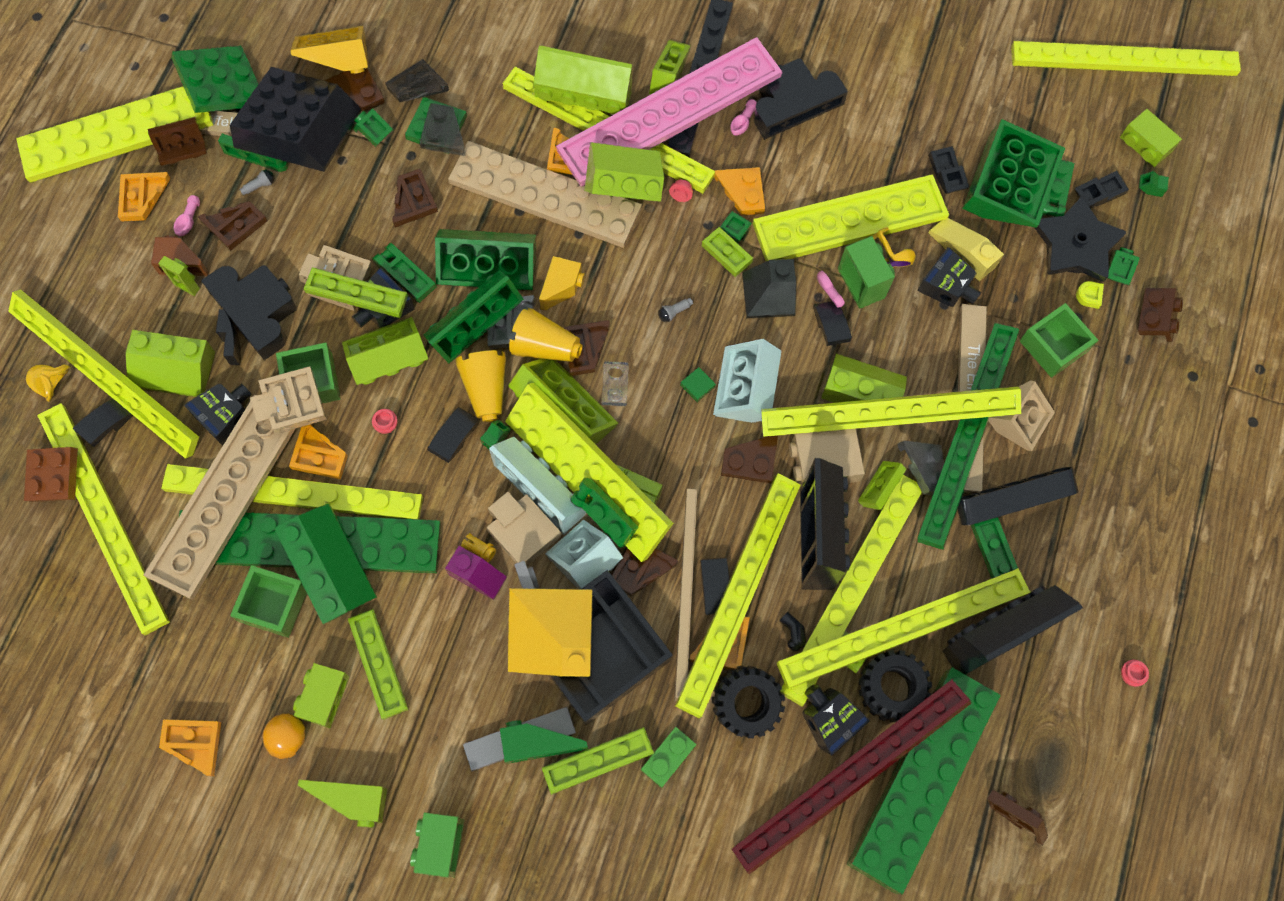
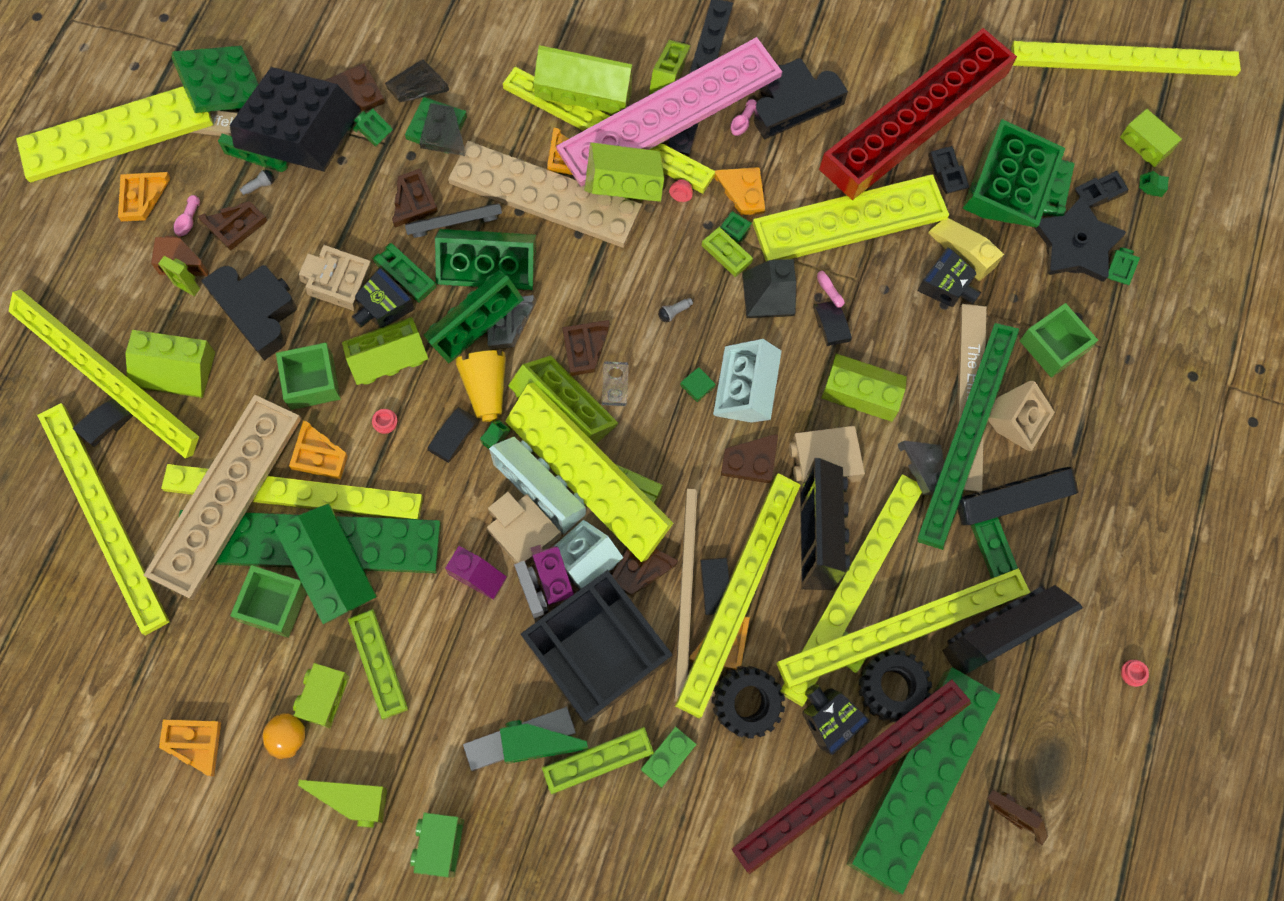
(44, 378): yellow piece -> none
(50, 474): dark orange plate -> none
(178, 141): reddish brown bracket -> none
(219, 409): torso -> none
(228, 334): black slope -> none
(288, 401): tan piece -> none
(337, 49): yellow slope -> none
(355, 292): lime tile -> none
(420, 228): none -> dark grey plate
(479, 547): yellow pin -> none
(543, 338): yellow cone -> none
(550, 631): yellow slope -> none
(552, 573): none -> magenta bracket
(561, 282): yellow slope -> none
(604, 512): green plate -> none
(797, 632): black arm -> none
(866, 272): bright green piece -> none
(882, 485): lime plate -> none
(891, 411): neon yellow plate -> none
(901, 259): yellow piece -> none
(916, 114): none -> red brick
(1090, 294): neon yellow tile -> none
(1160, 312): reddish brown bracket -> none

